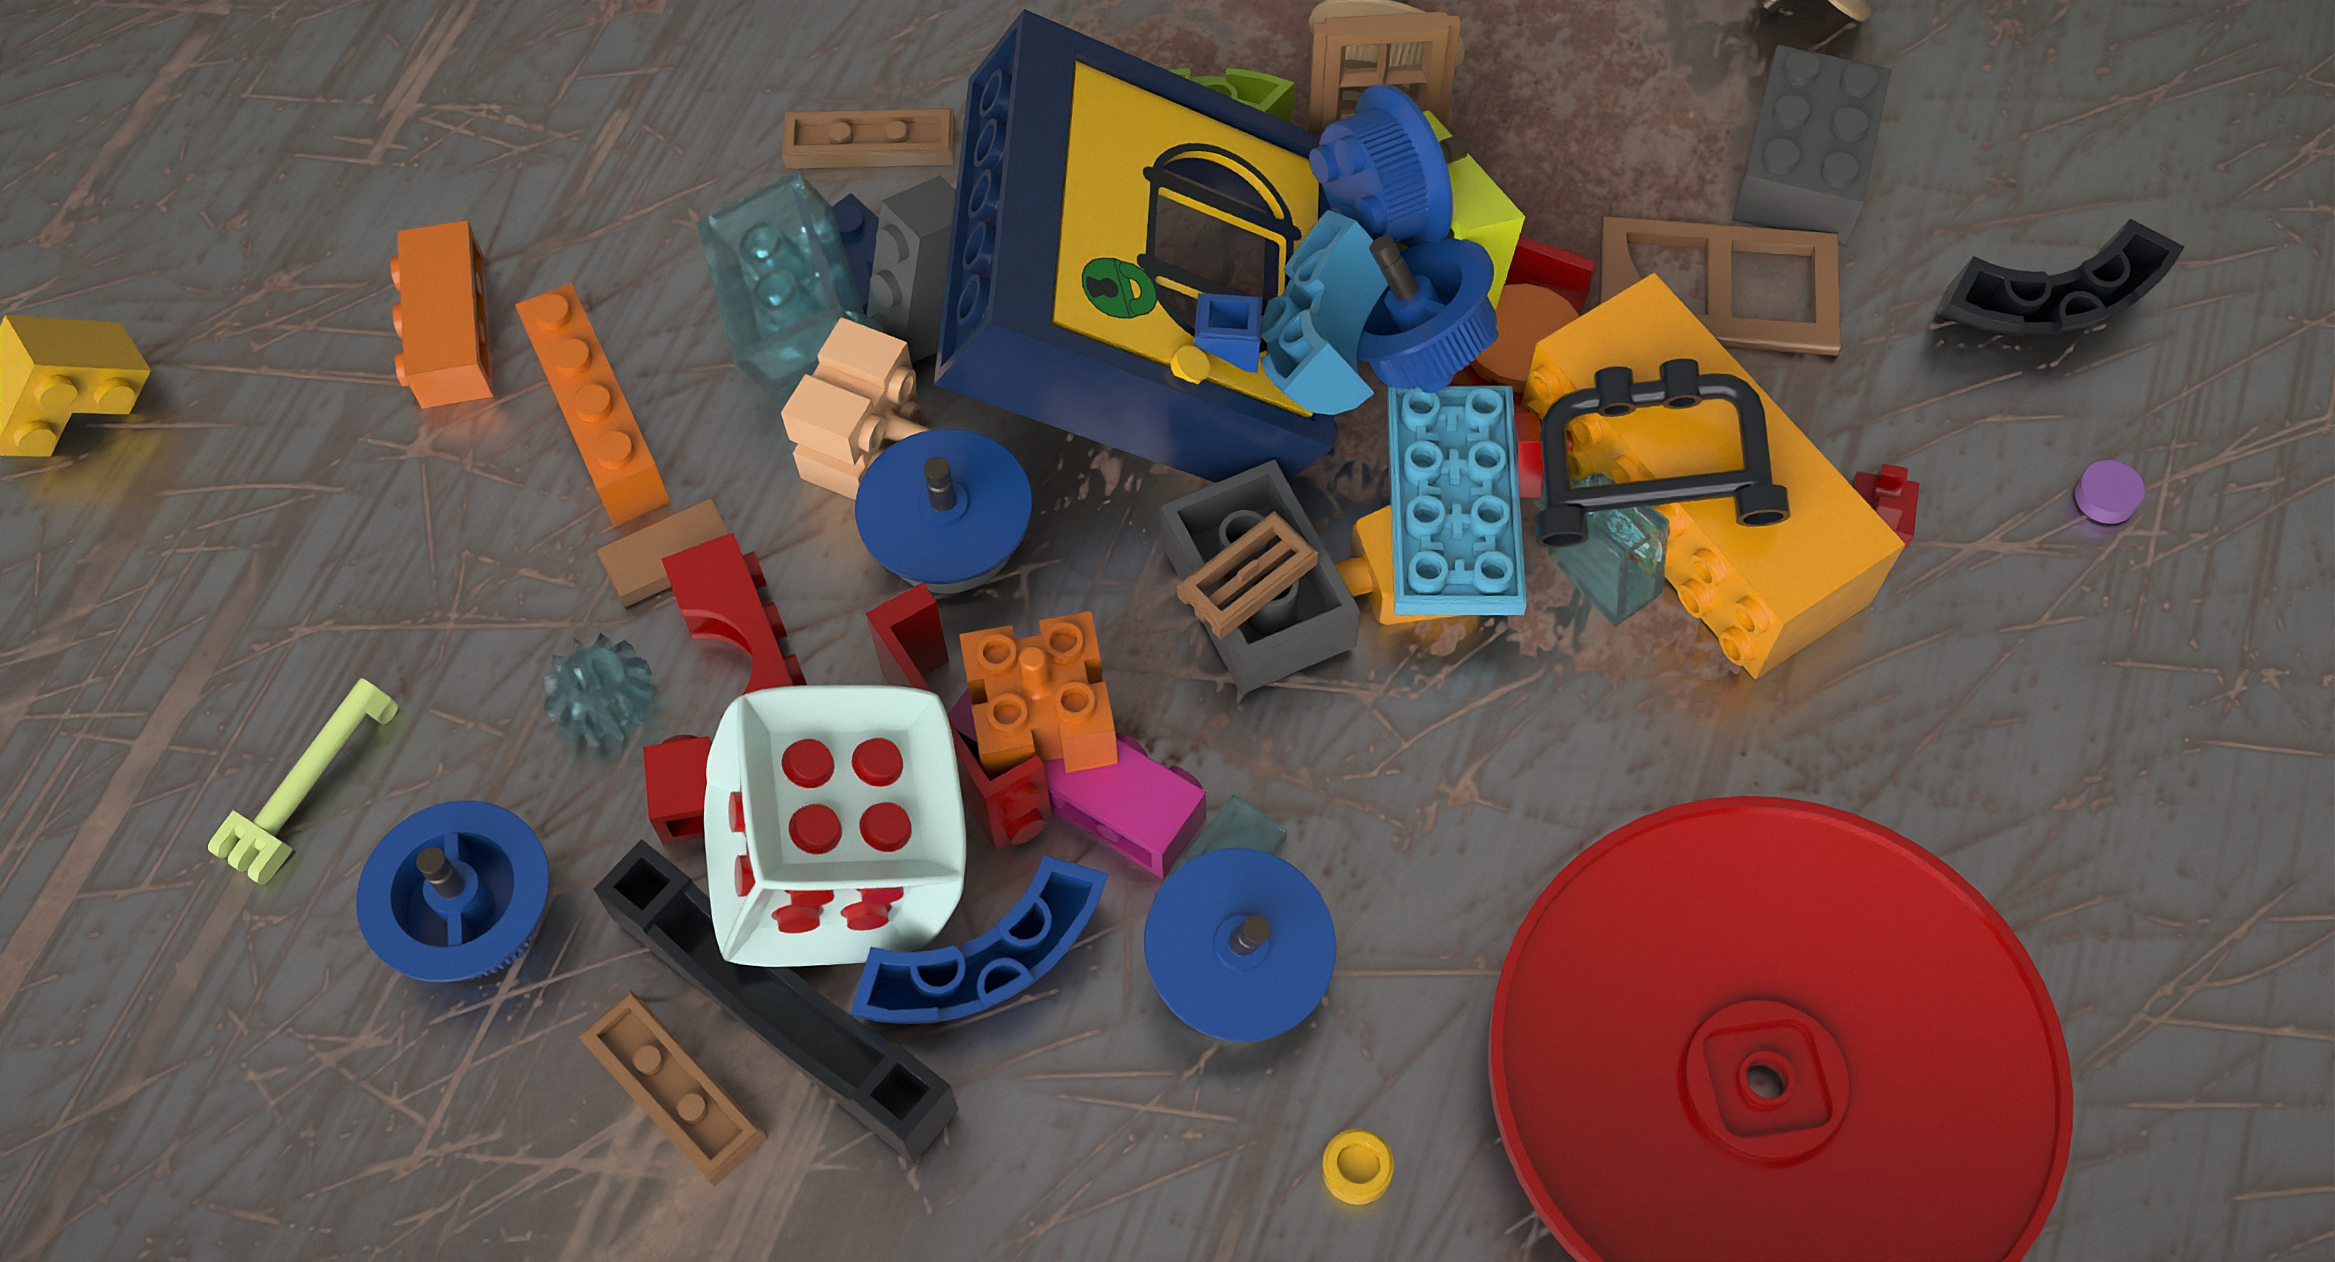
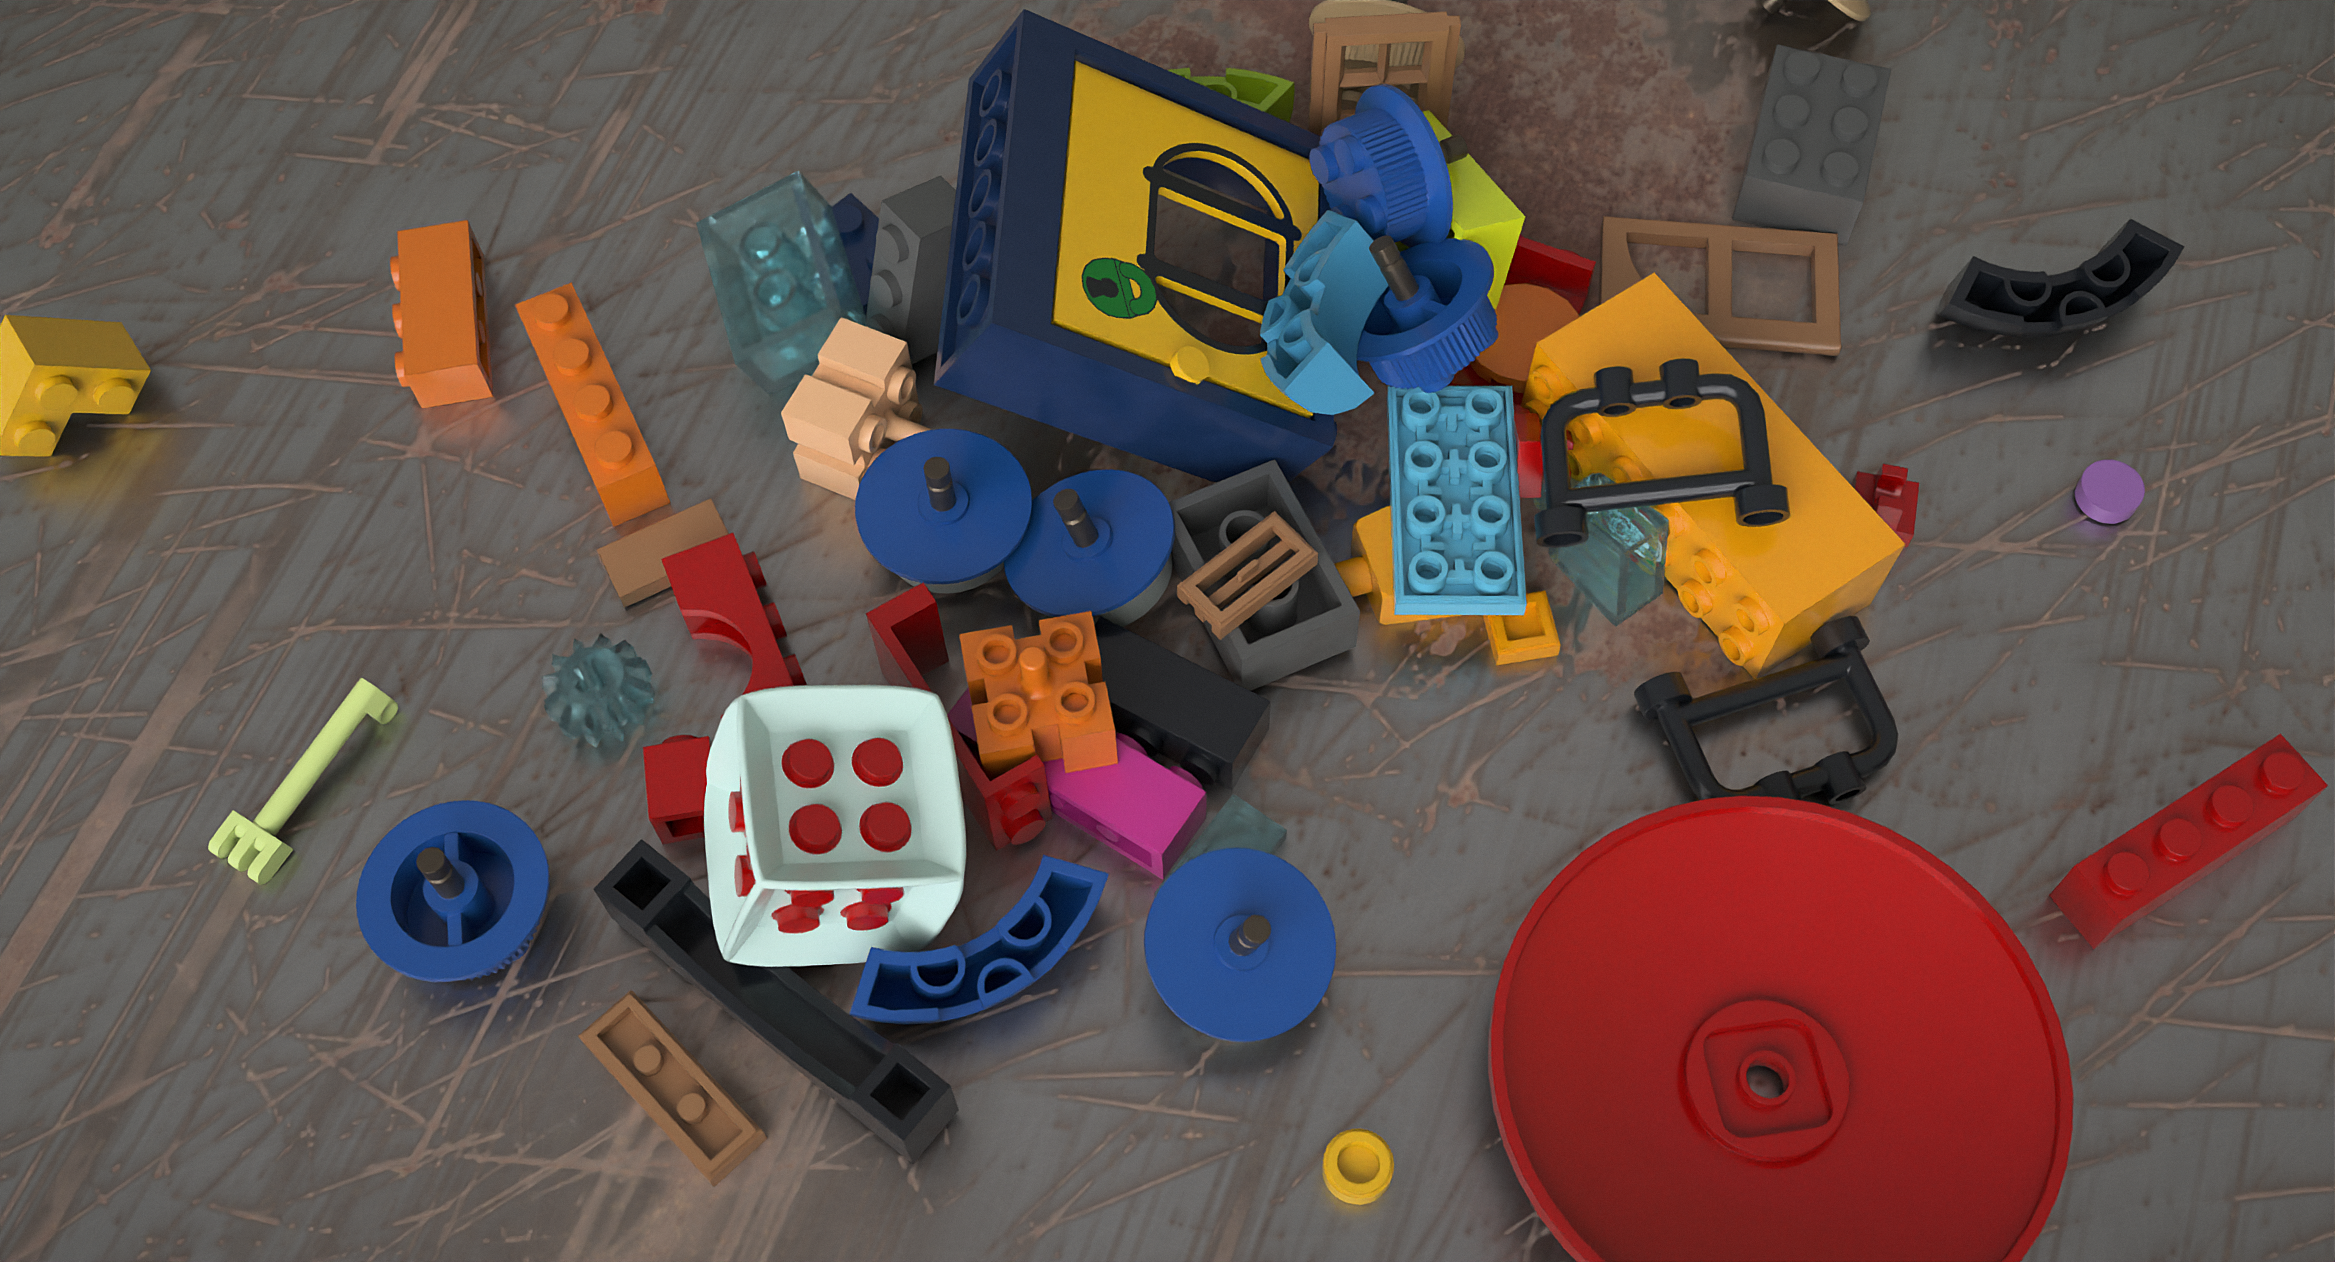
(868, 138): medium nougat tile -> none
(1095, 547): none -> blue piece
(1180, 707): none -> black brick
(1230, 328): blue slope -> none
(1524, 636): none -> light orange tile
(1836, 775): none -> black bar
(2187, 840): none -> red brick

